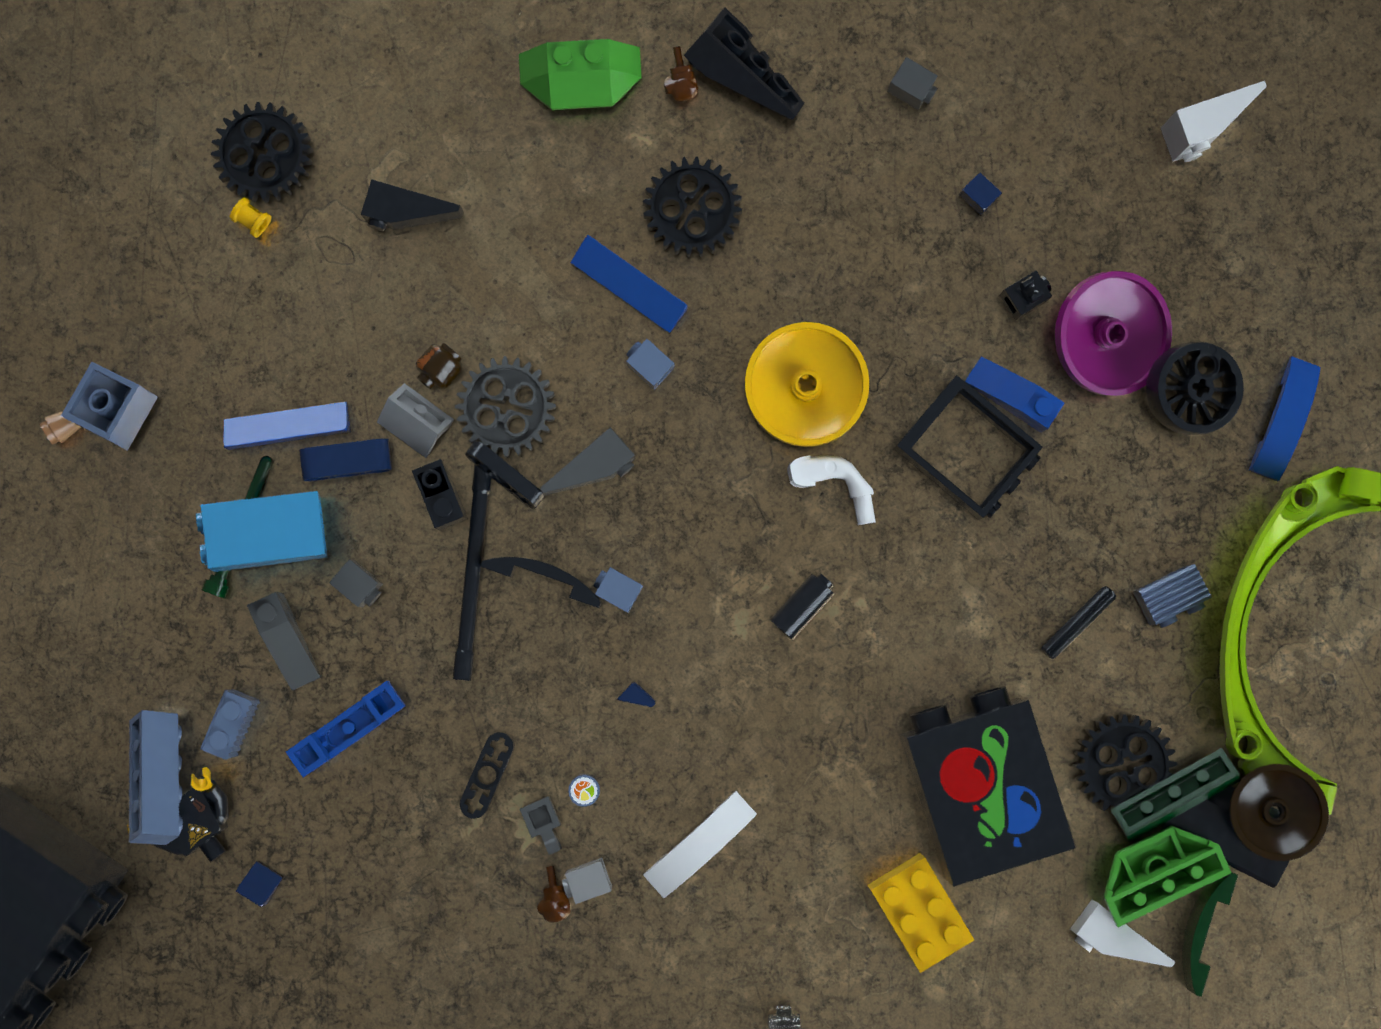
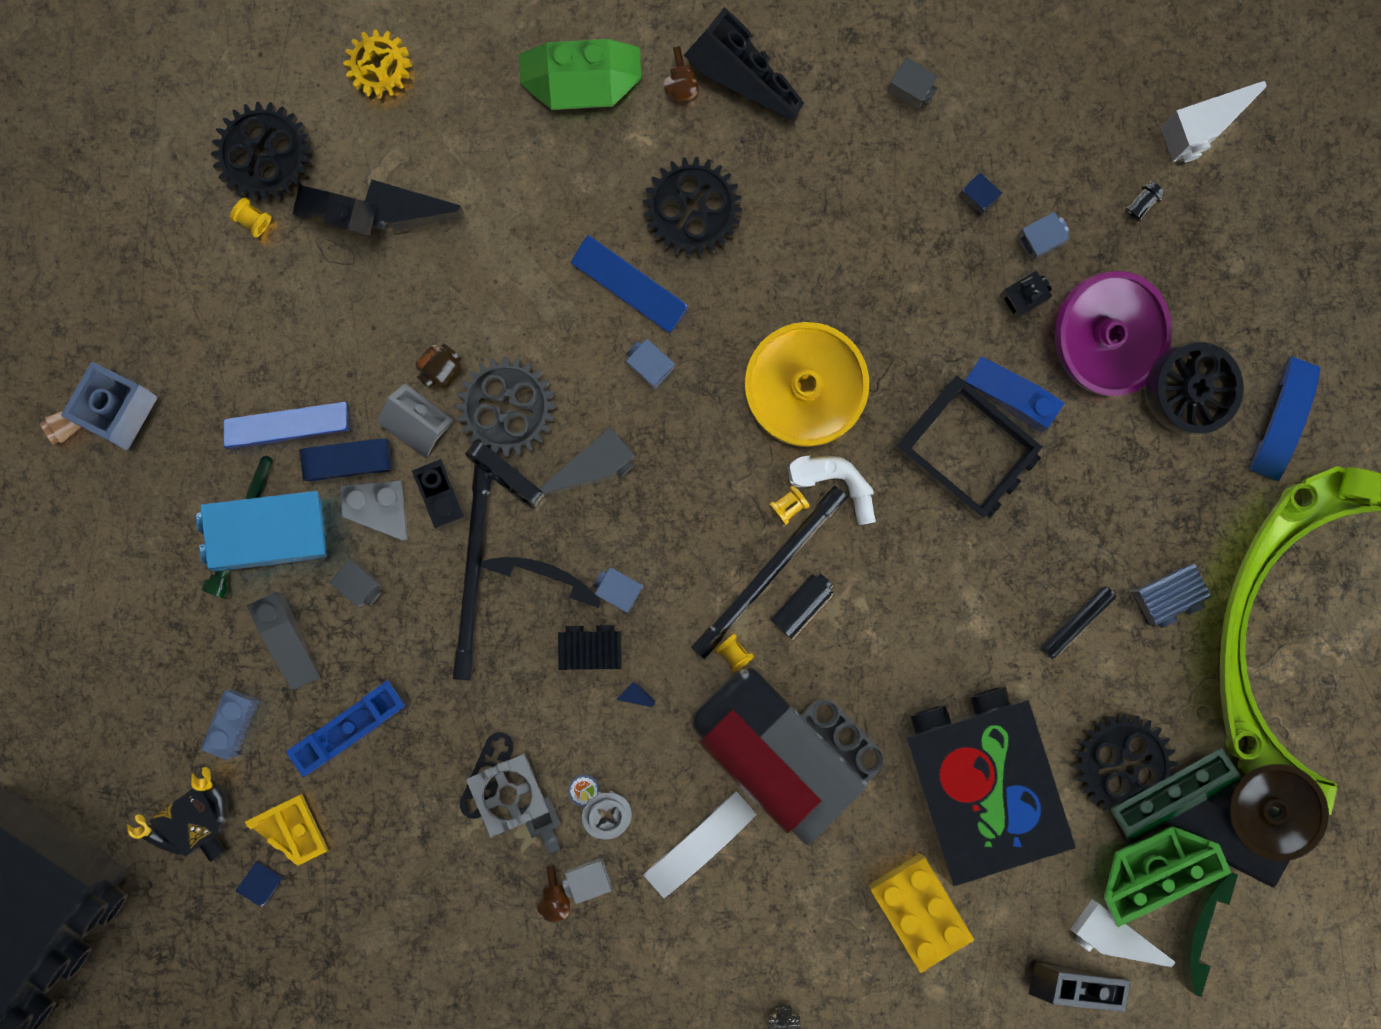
(154, 778): sand blue brick -> none
(291, 830): none -> yellow wing
(334, 209): none -> black slope
(377, 507): none -> light grey wing
(388, 59): none -> yellow gear
(479, 782): none -> light grey piece
(589, 649): none -> black brick
(606, 827): none -> light grey gear
(714, 634): none -> black piece
(734, 653): none -> yellow bush
(784, 758): none -> piece
(789, 505): none -> yellow bush
(1044, 236): none -> sand blue brick
(1078, 988): none -> black slope
(1145, 200): none -> black pin

